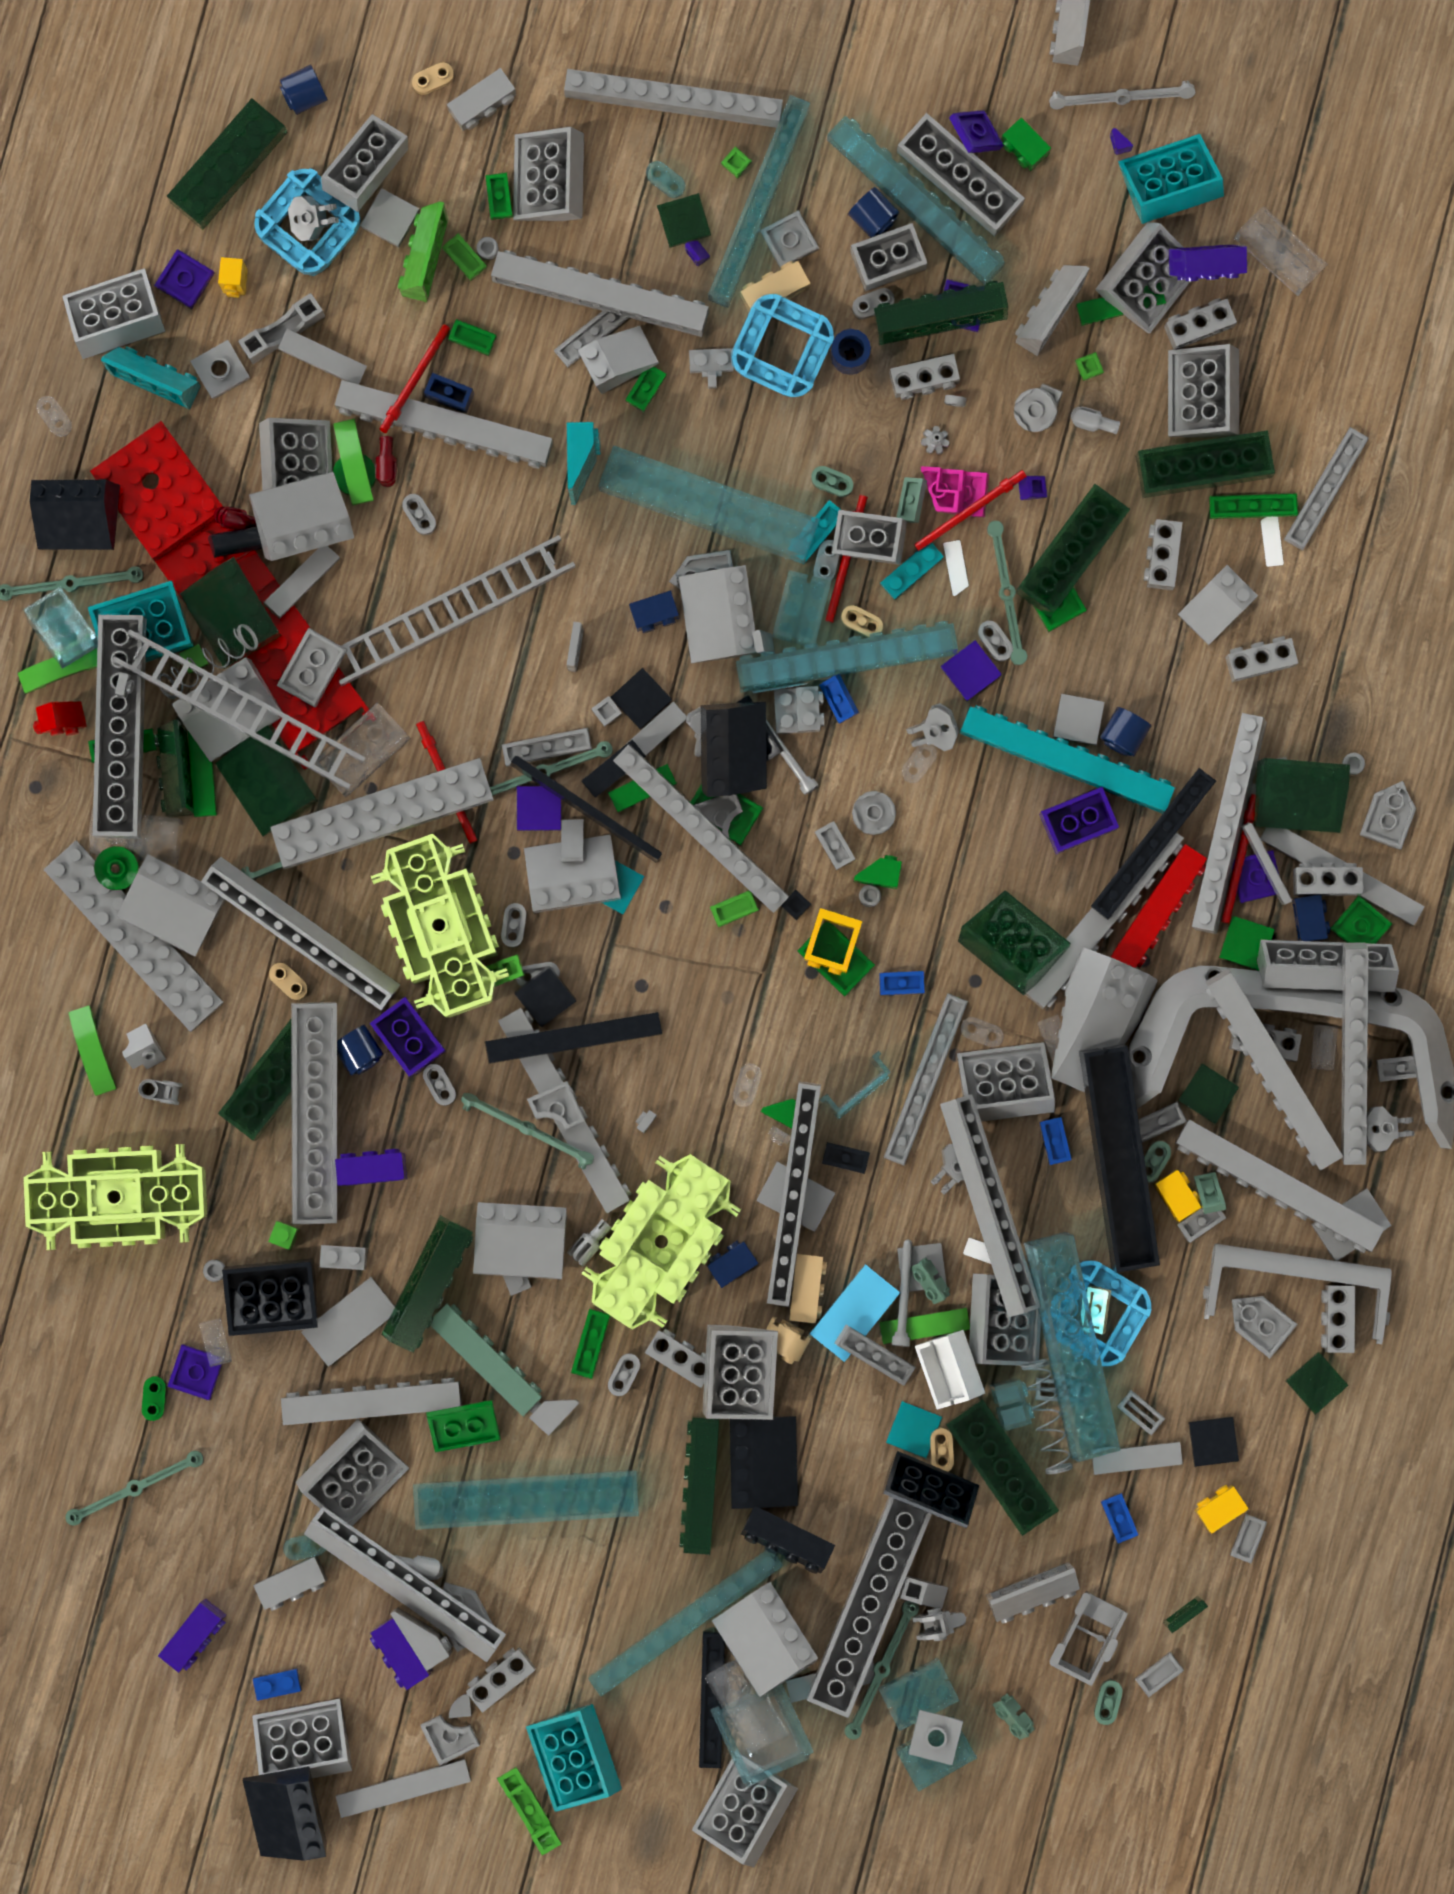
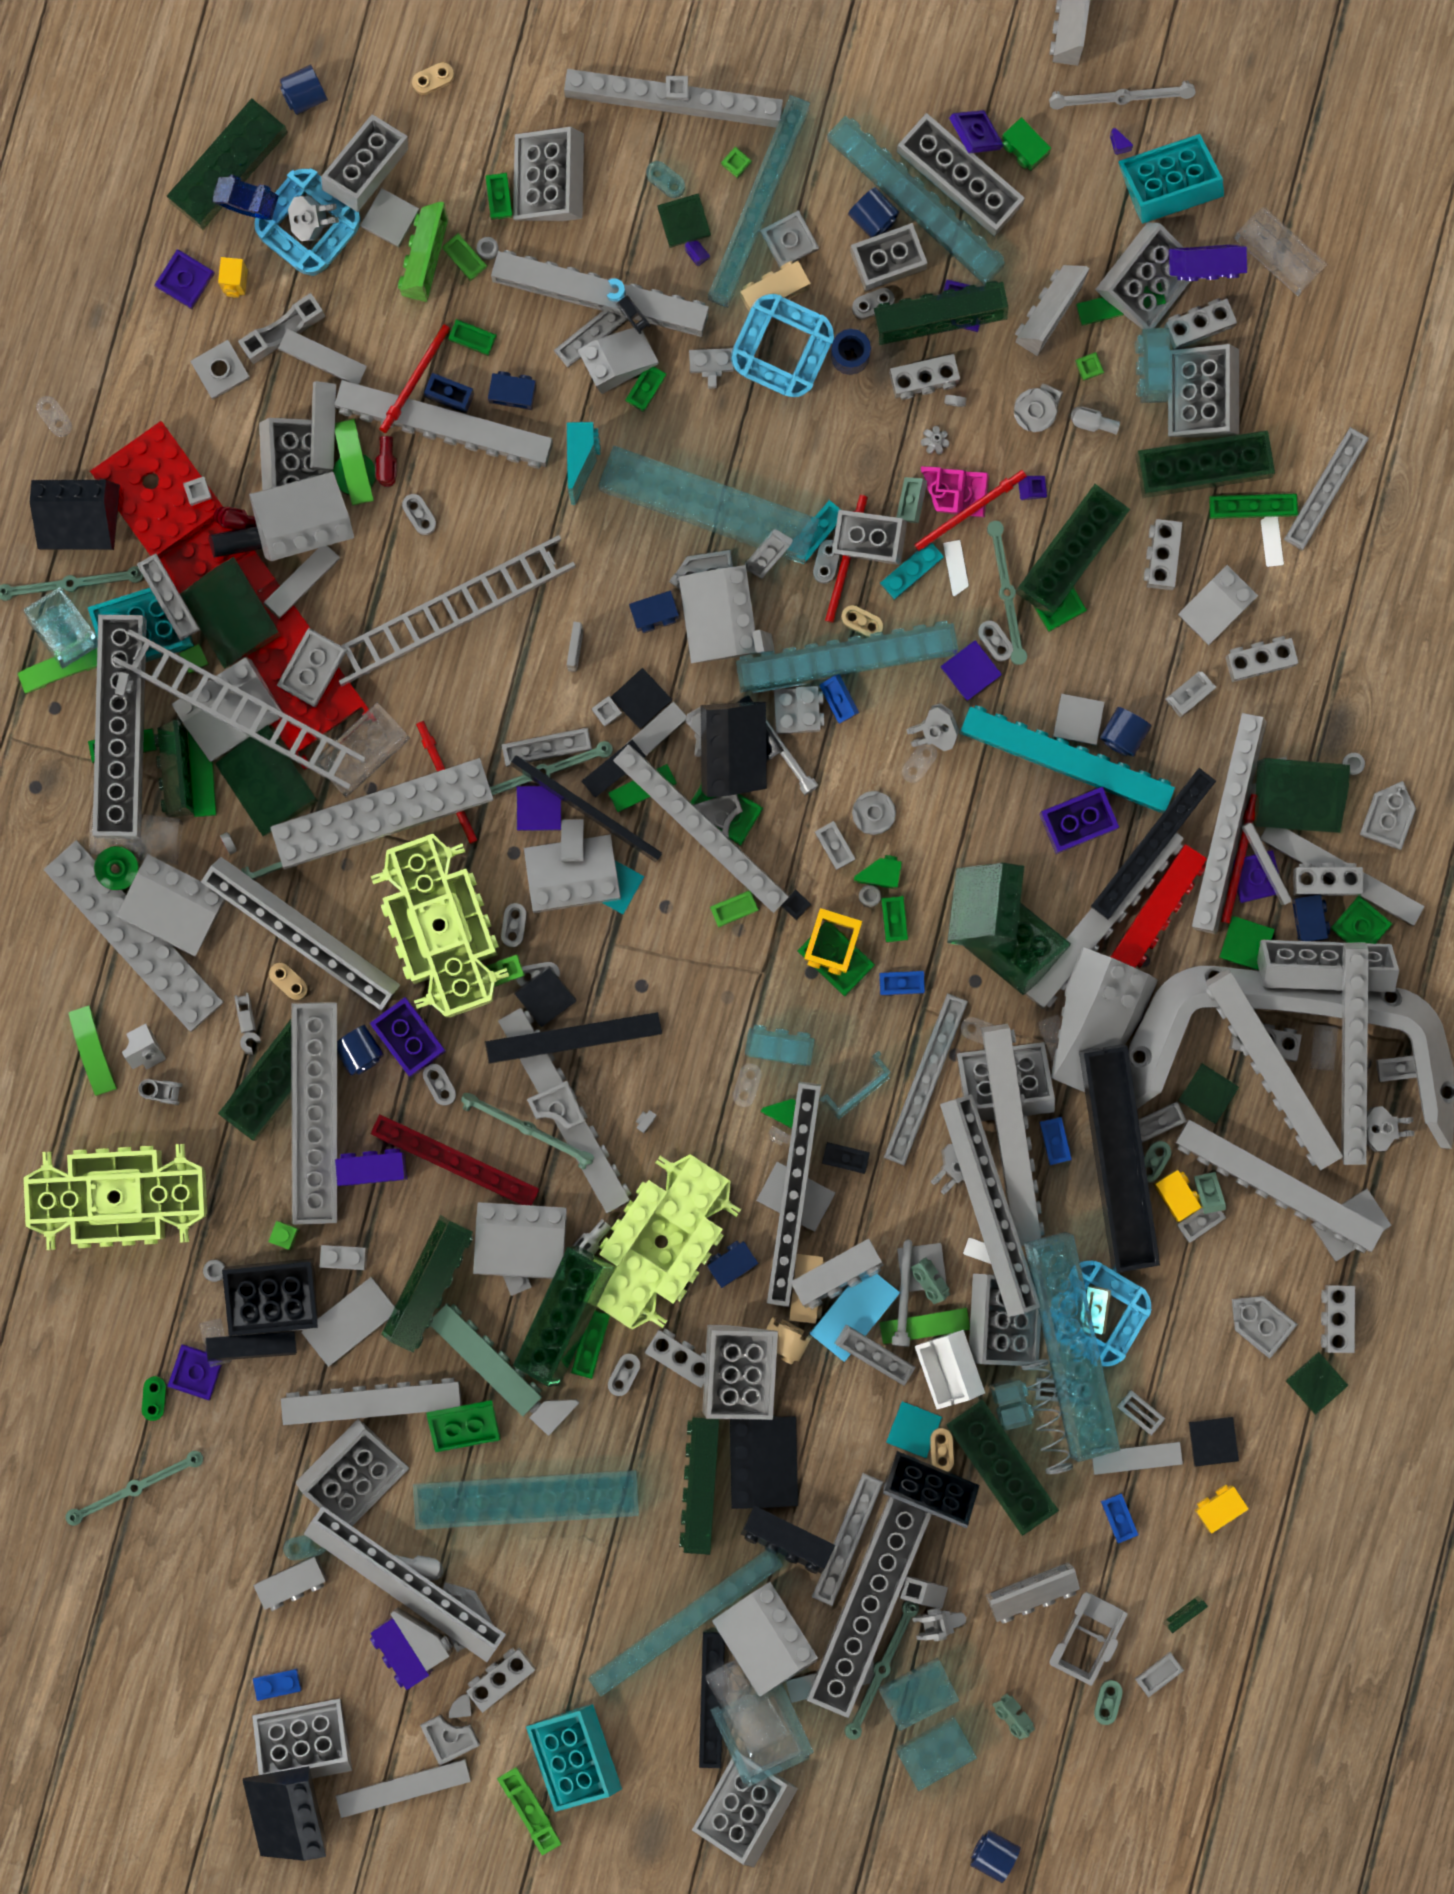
(60, 718): red brick -> none
(113, 313): light grey slope -> none
(151, 376): teal slope -> none
(168, 597): none -> light grey tile
(193, 1636): dark purple brick -> none
(197, 491): none -> light grey plate
(228, 843): none -> light grey tile
(240, 639): light grey piece -> none
(245, 198): none -> clear blue brick
(246, 1023): none -> light grey piece
(250, 1346): none -> black tile
(323, 426): none -> light grey tile
(454, 1161): none -> dark red plate
(482, 100): light grey brick -> none
(512, 391): none -> dark blue brick
(563, 1316): none -> clear green brick
(626, 305): none -> black piece
(676, 87): none -> light grey plate
(768, 553): none -> light grey tile
(779, 1046): none -> clear light blue brick
(801, 608): clear light blue piece -> none
(833, 479): sand green plate -> none
(836, 1274): none -> light grey brick
(847, 1539): none -> light grey tile
(894, 919): none -> green plate
(931, 1721): light grey piece -> none
(986, 906): none -> clear green slope
(994, 1856): none -> dark blue piece
(1011, 1133): none -> light grey brick
(1153, 365): none -> clear light blue brick
(1190, 693): none -> light grey hinge
(1248, 1538): light grey tile -> none
(1305, 1267): light grey piece -> none

